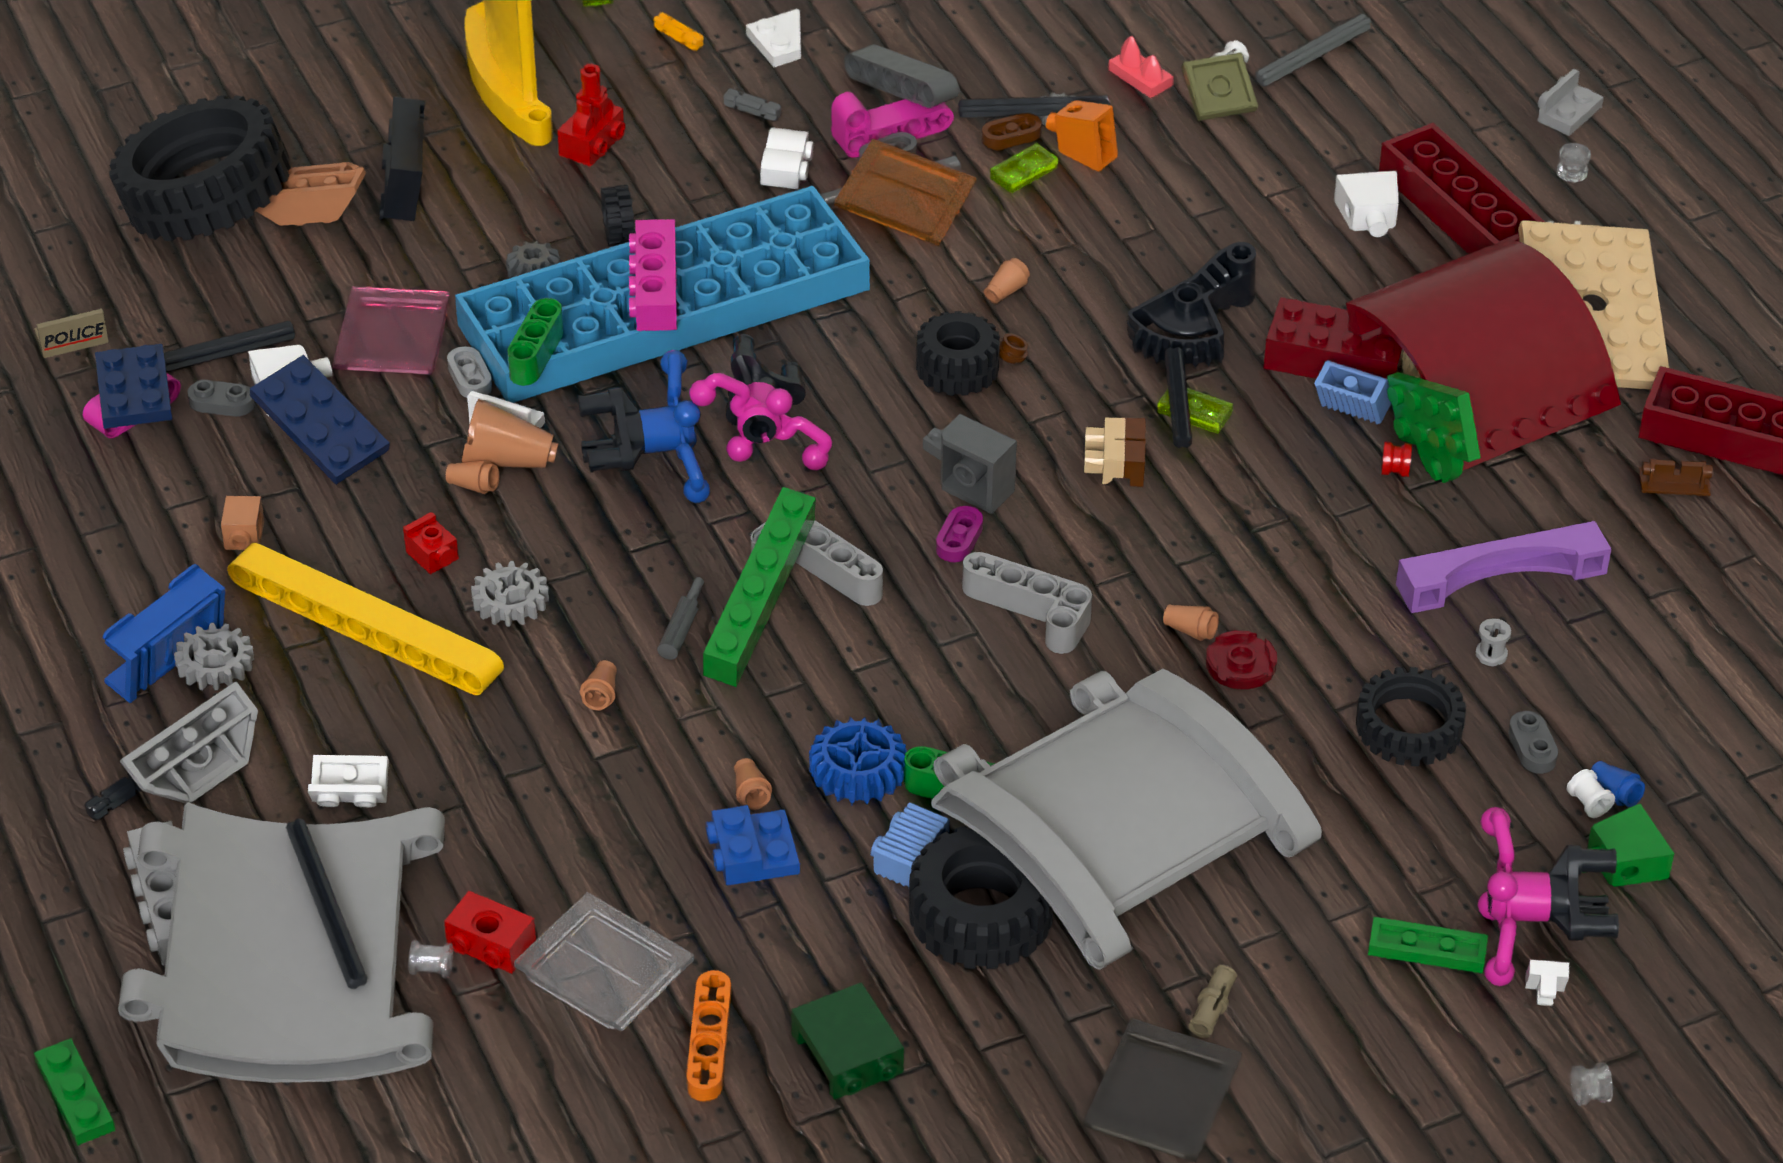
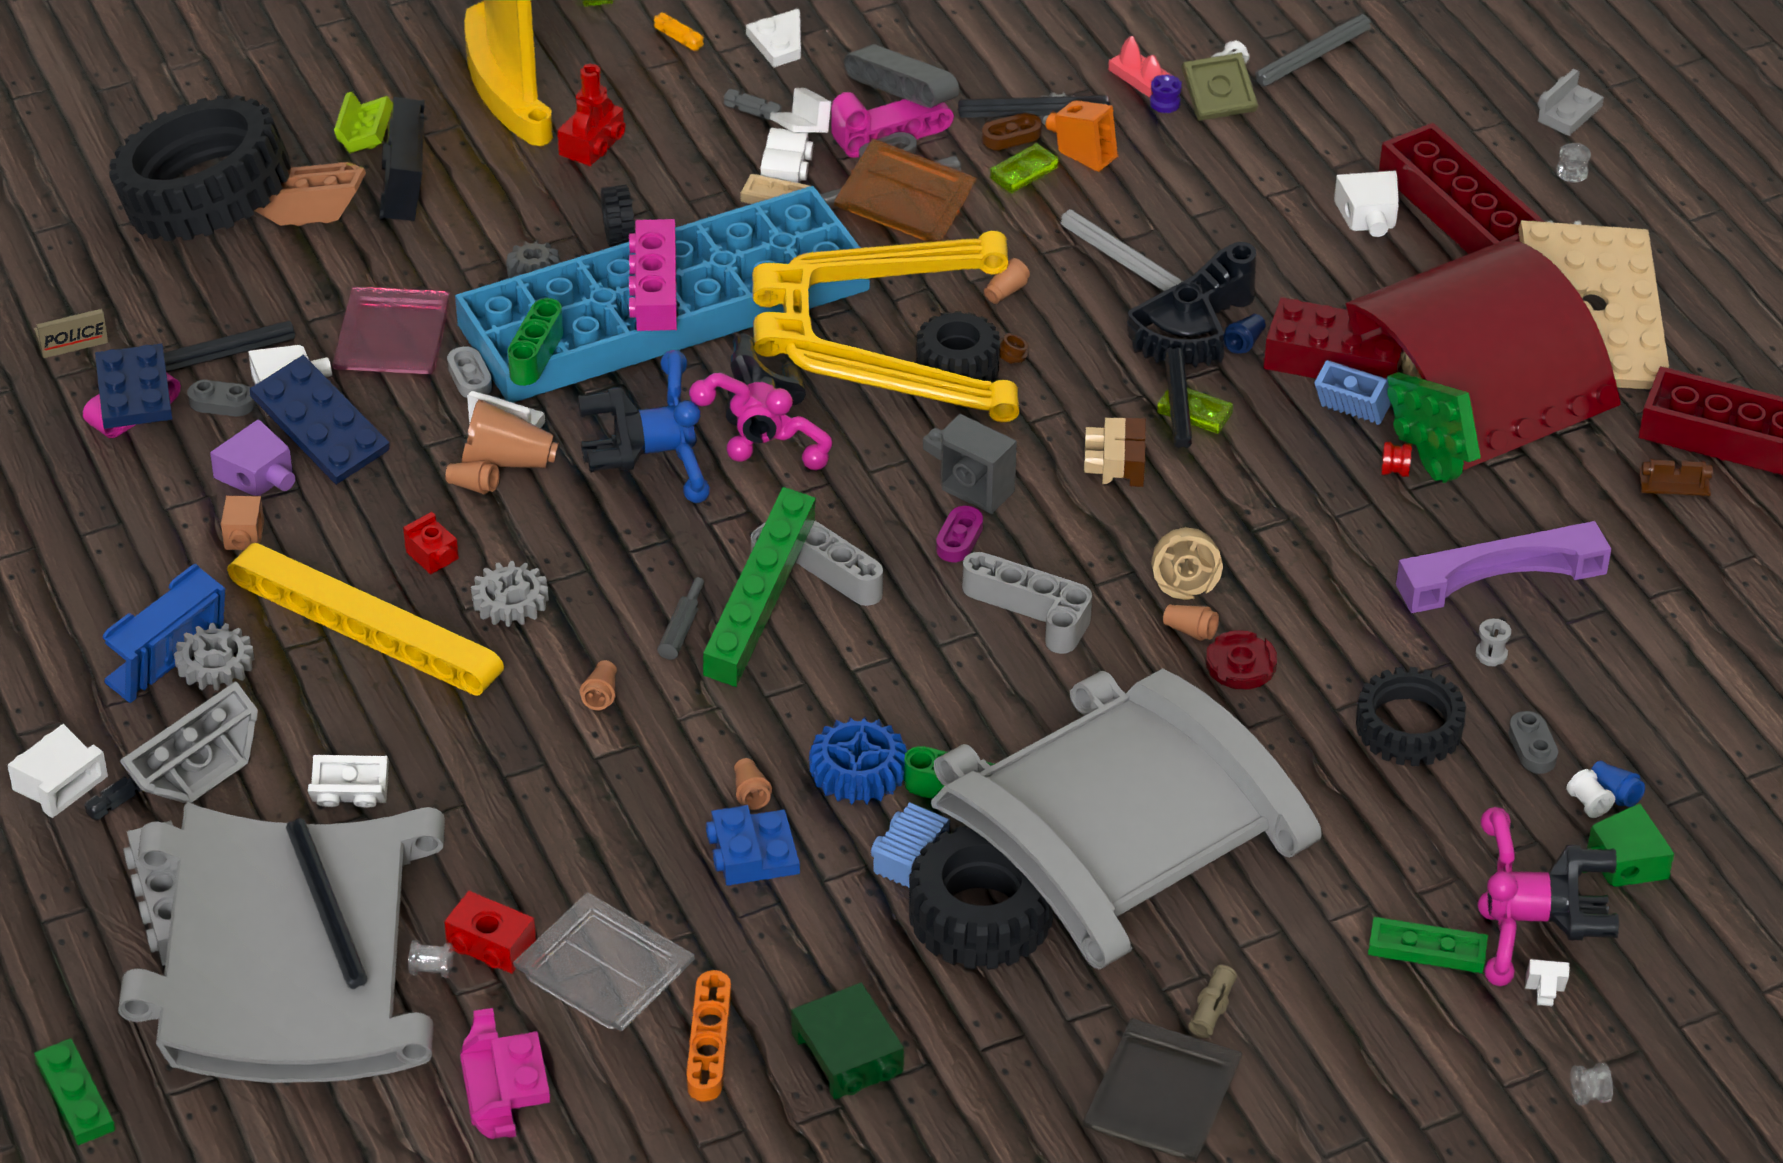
(57, 770): none -> white hips
(253, 461): none -> medium lavender torso
(362, 124): none -> lime bracket
(501, 1075): none -> dark pink plate
(762, 188): none -> tan plate
(793, 333): none -> yellow piece
(808, 114): none -> white panel
(1119, 251): none -> light grey axle
(1165, 93): none -> dark purple wheel
(1186, 563): none -> tan cylinder
(1243, 333): none -> dark blue cone

